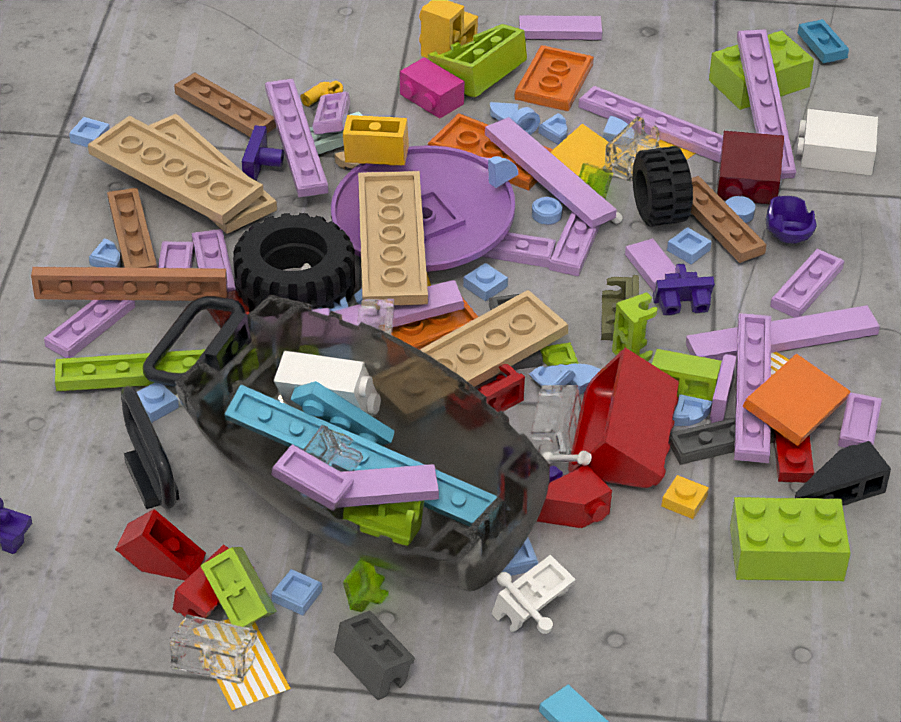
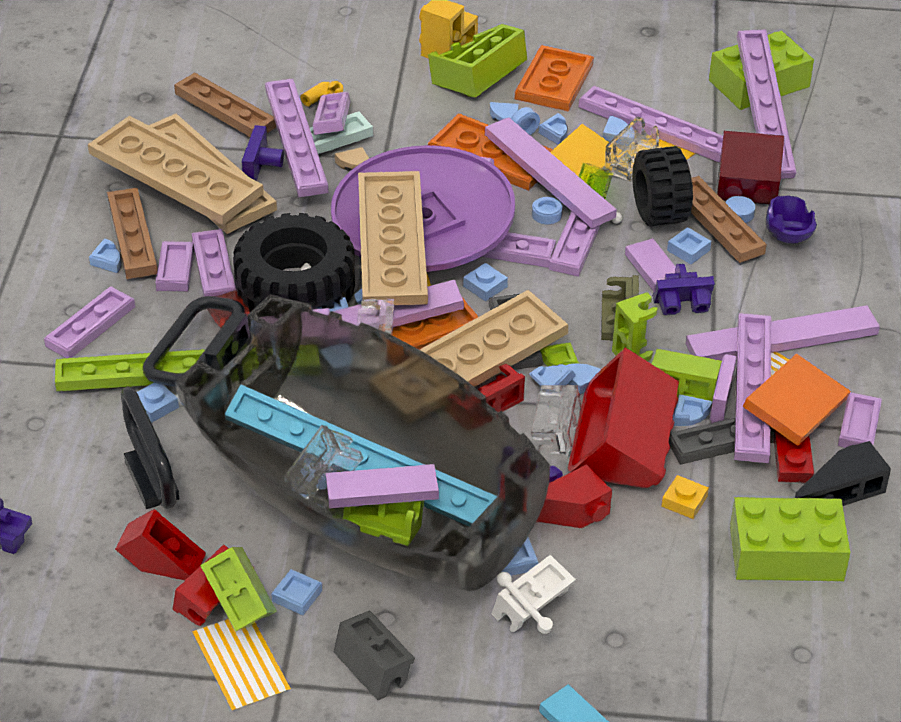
(87, 131): light blue tile -> none
(128, 283): nougat plate -> none
(212, 649): clear hinge -> none
(312, 477): lavender tile -> none
(334, 409): medium azure plate -> none
(341, 376): white brick -> none
(363, 586): clear neon green tile -> none
(375, 140): yellow brick -> none
(432, 87): dark pink brick -> none
(501, 170): light blue tile -> none
(561, 27): lavender tile -> none
(582, 458): white hinge -> none
(807, 283): lavender tile -> none
(823, 41): dark azure plate -> none
(838, 142): white brick -> none

